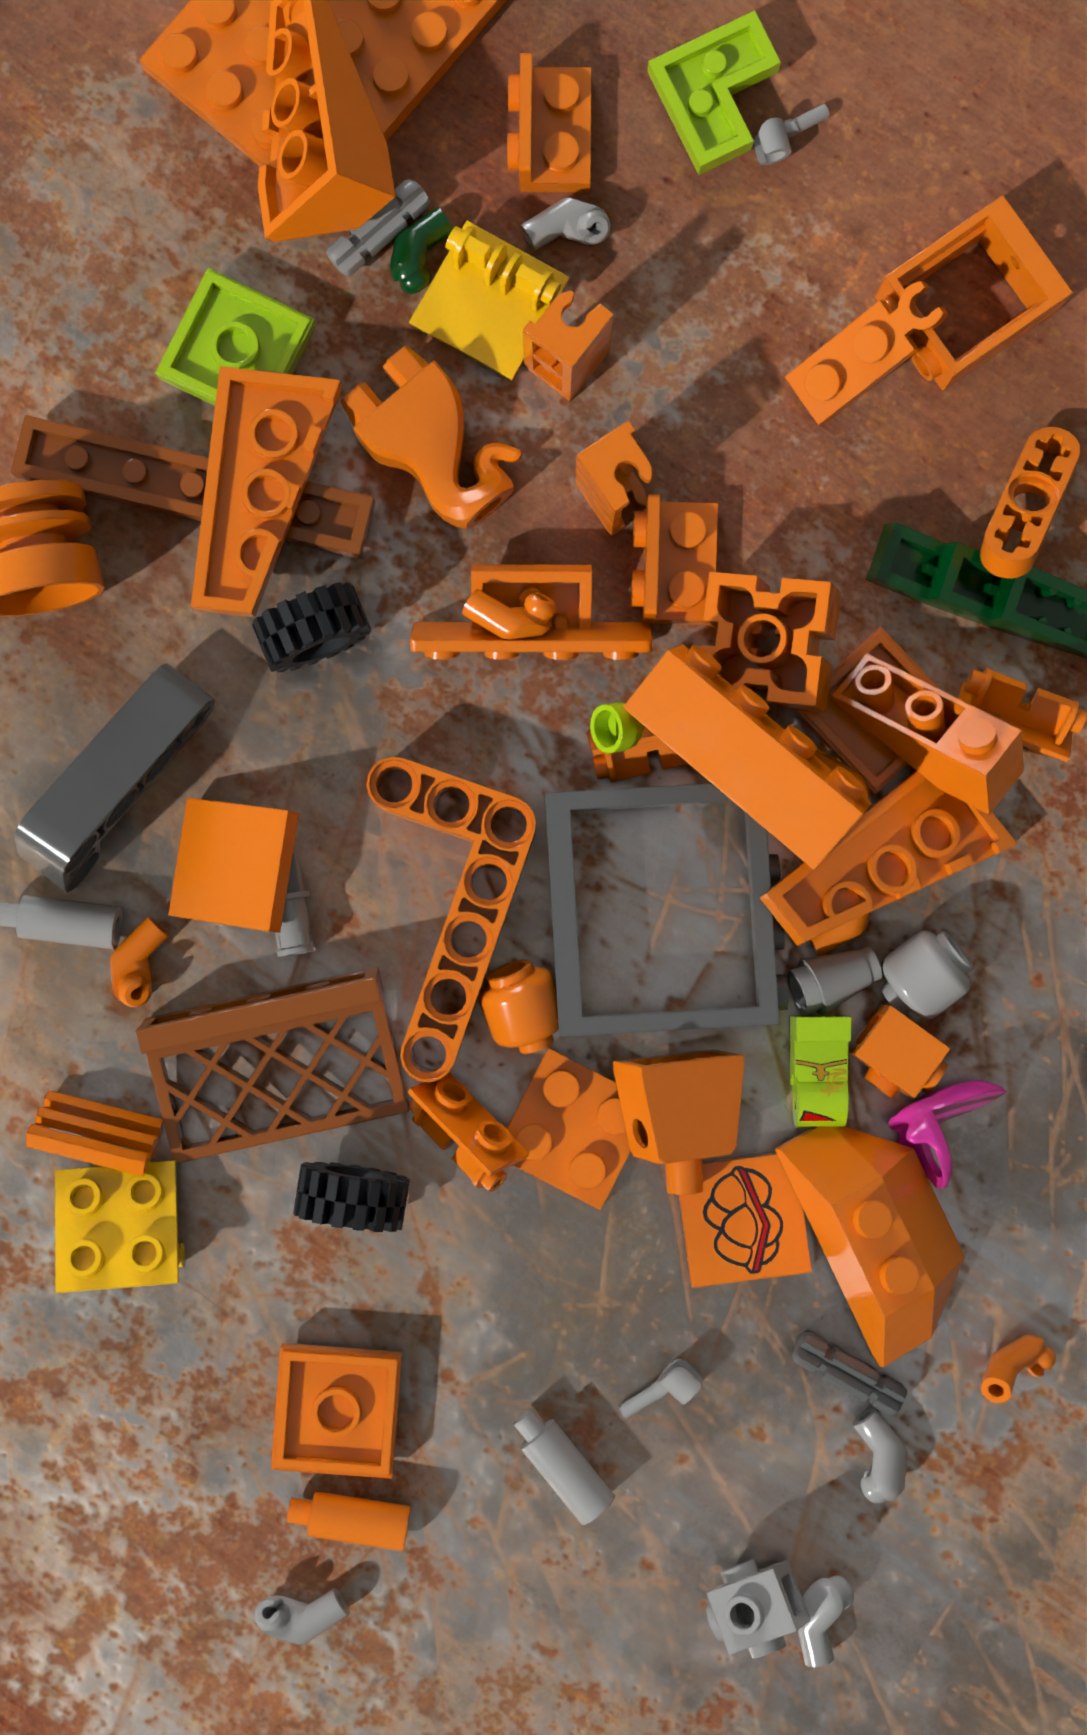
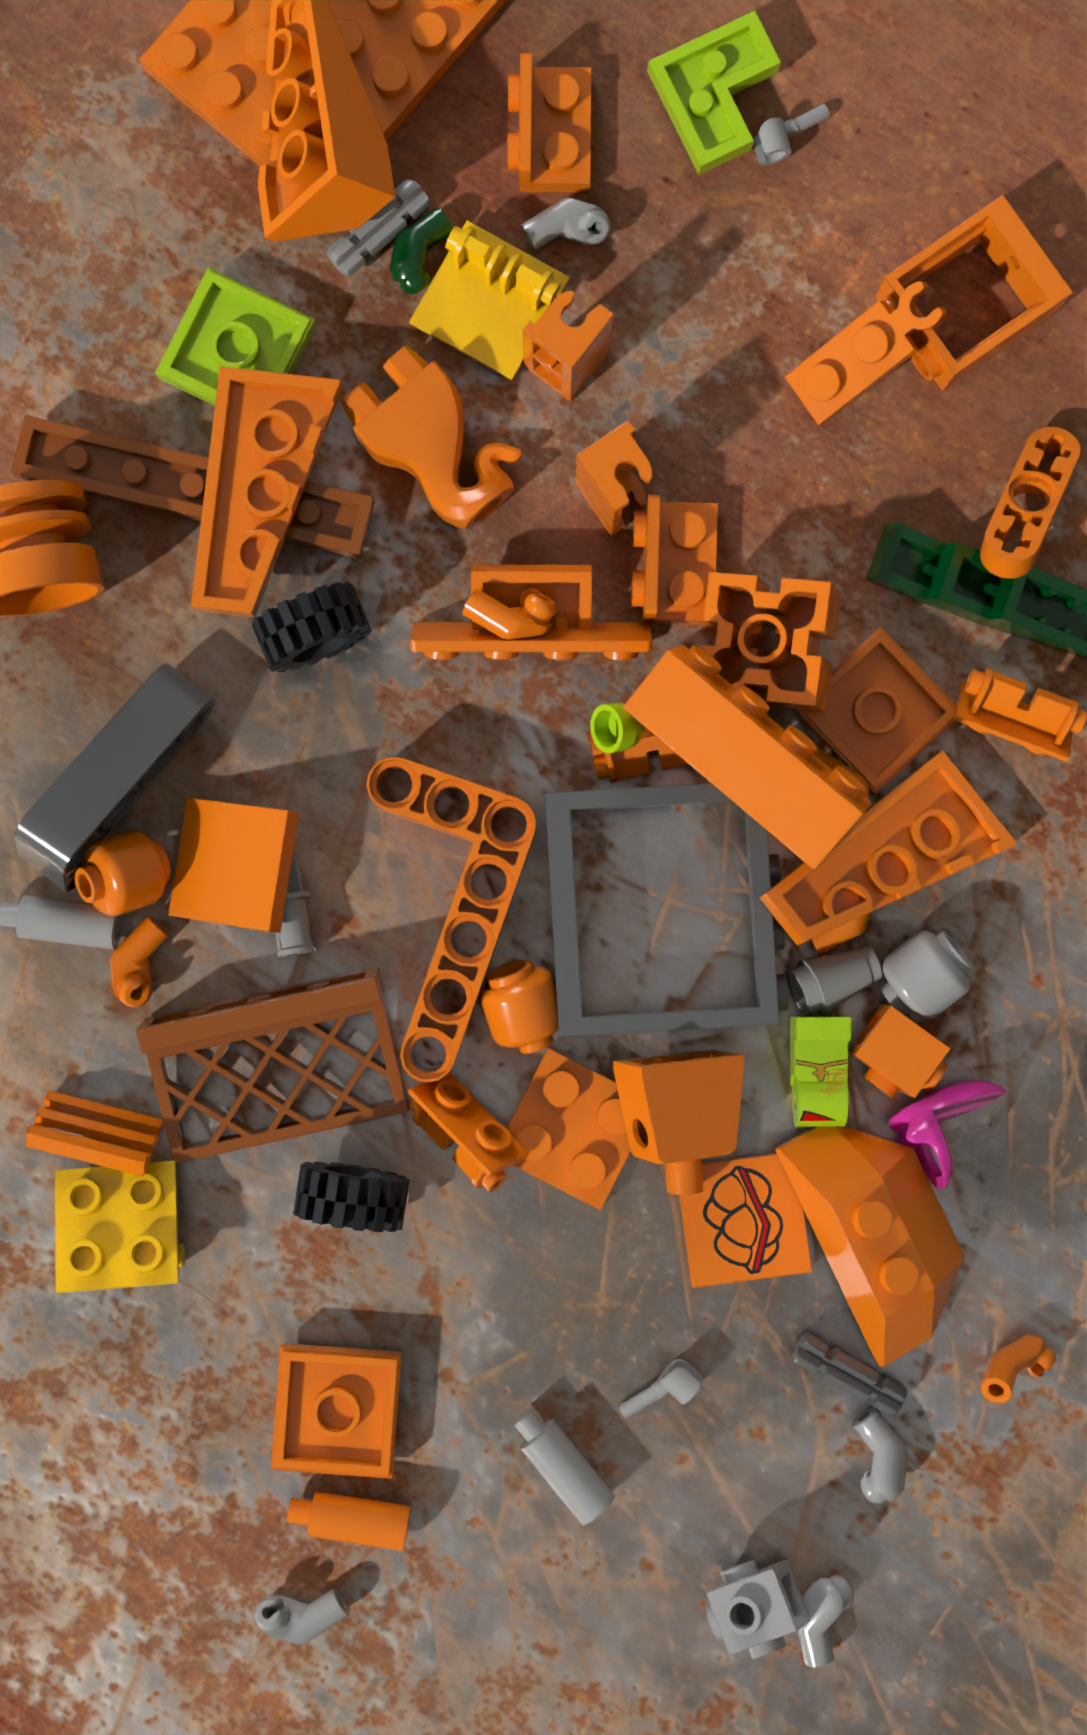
(123, 873): none -> orange head
(935, 732): orange slope -> none

